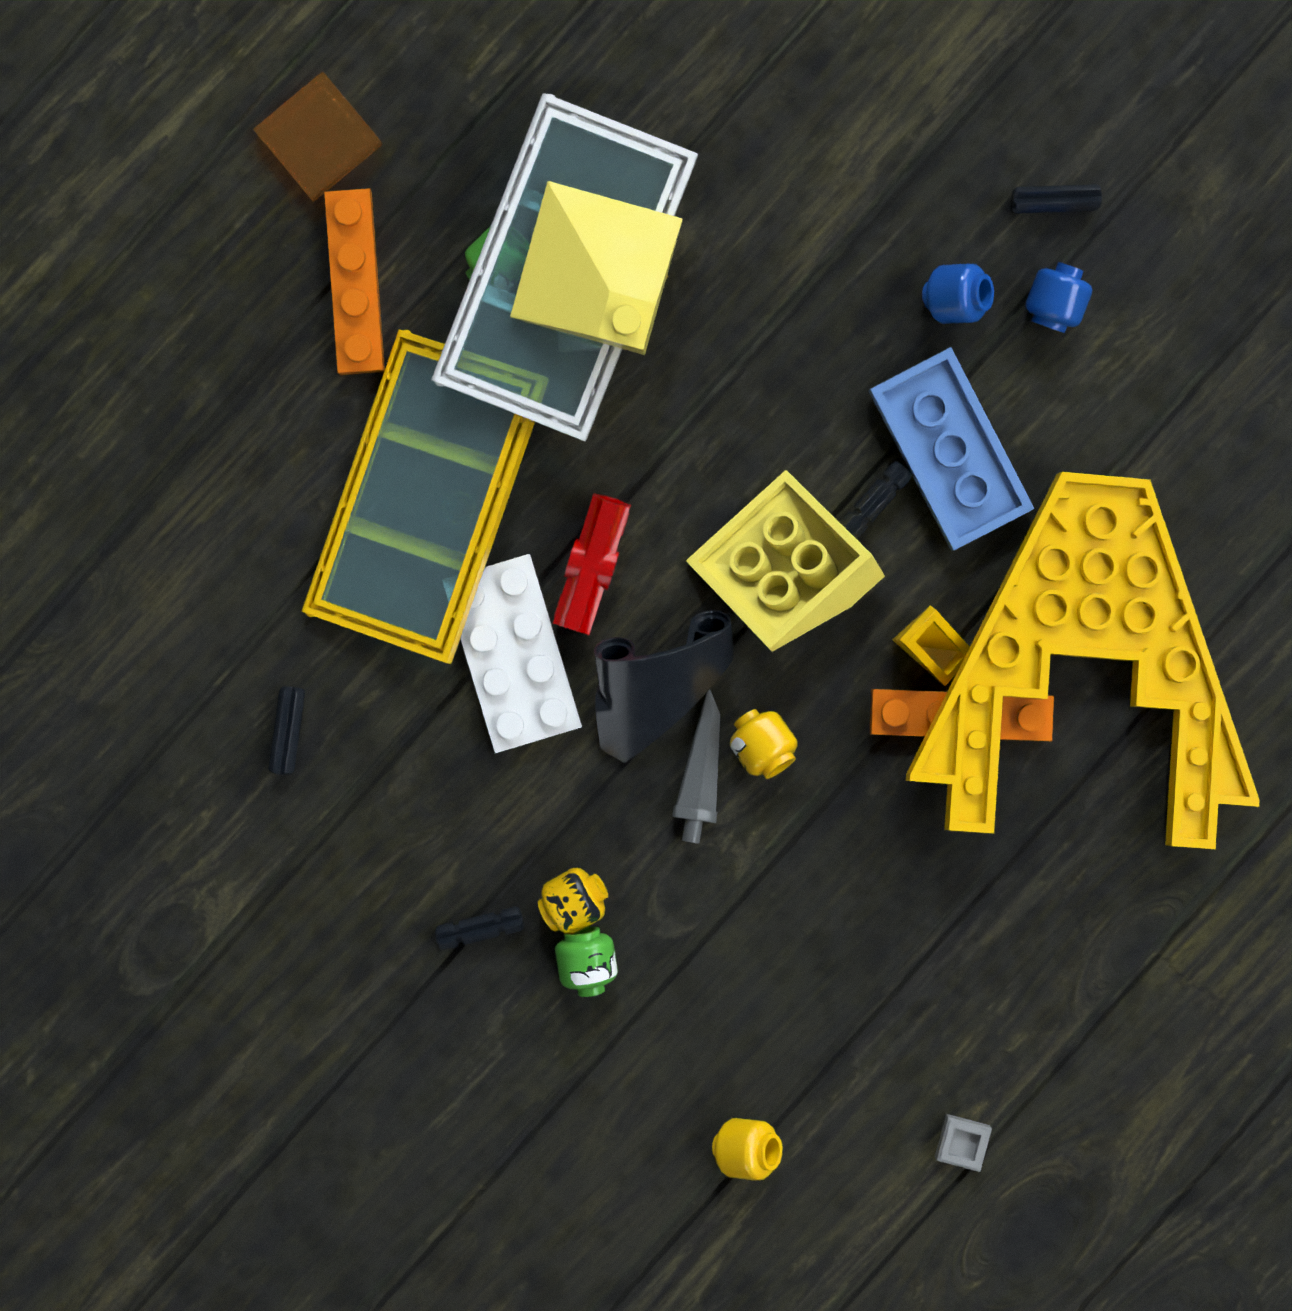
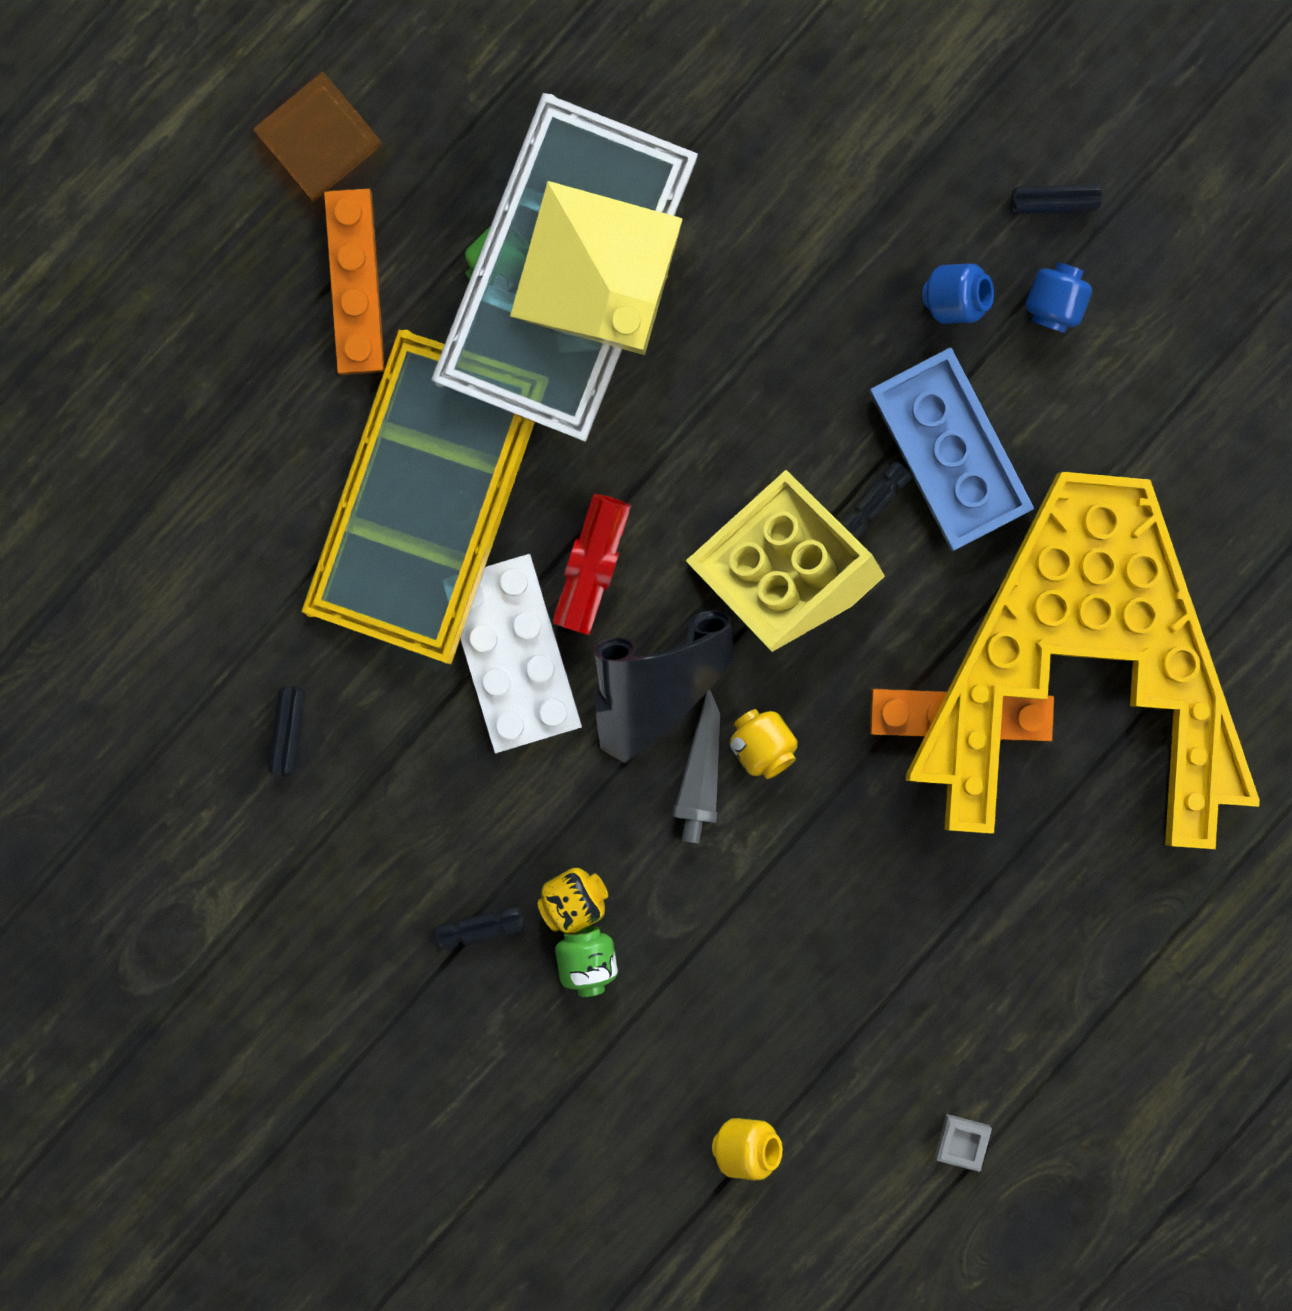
(934, 645): yellow slope -> none

